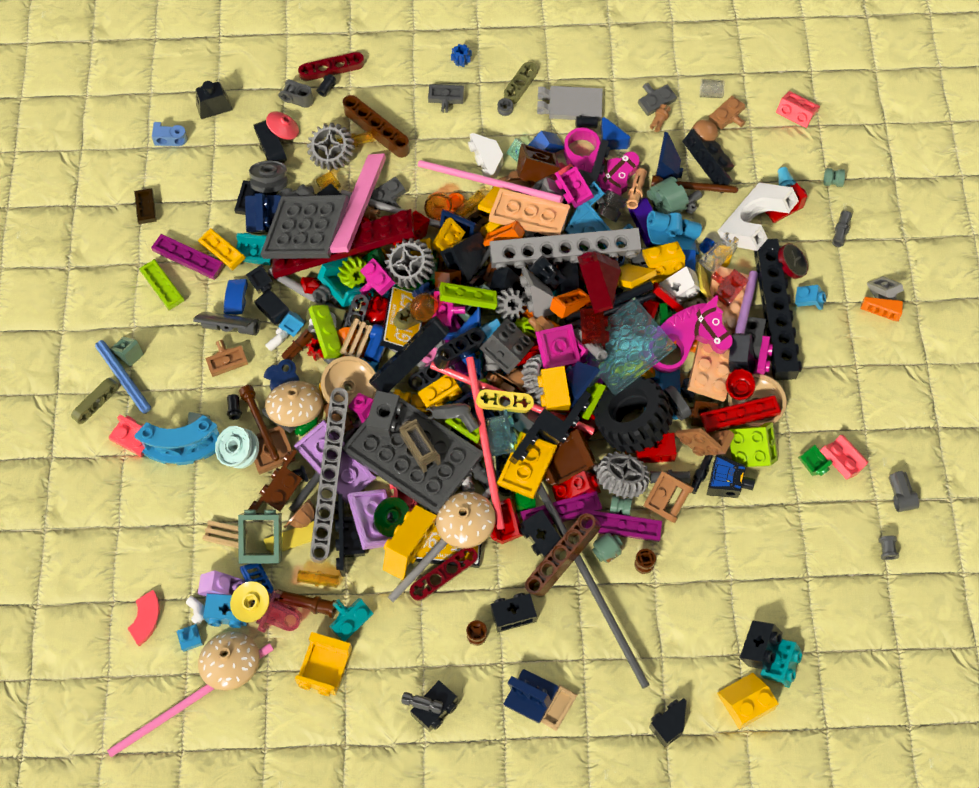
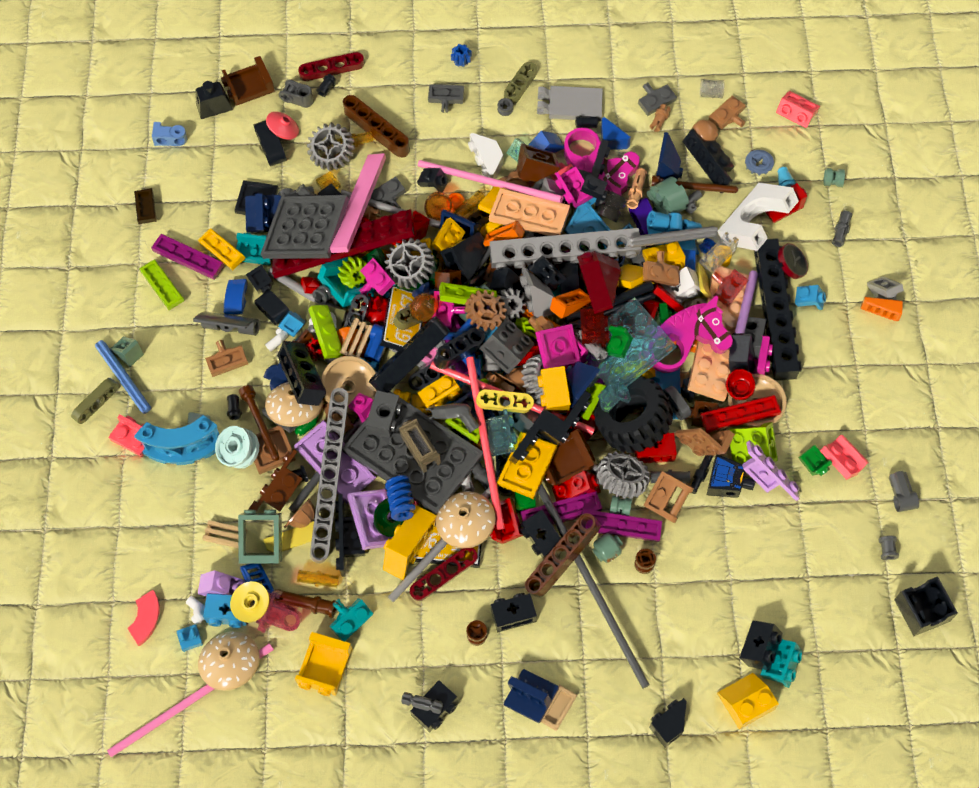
(248, 82): none -> reddish brown panel
(268, 176): dark grey wheel -> none
(301, 373): none -> black brick
(400, 498): none -> blue piece
(433, 178): none -> black bracket
(485, 310): none -> medium nougat gear
(595, 188): none -> black bracket
(612, 394): none -> clear light blue bracket
(619, 341): none -> green bracket
(661, 272): none -> medium nougat plate
(673, 236): none -> light grey axle
(756, 156): none -> sand blue gear
(766, 473): none -> lavender bracket
(925, 606): none -> black piece

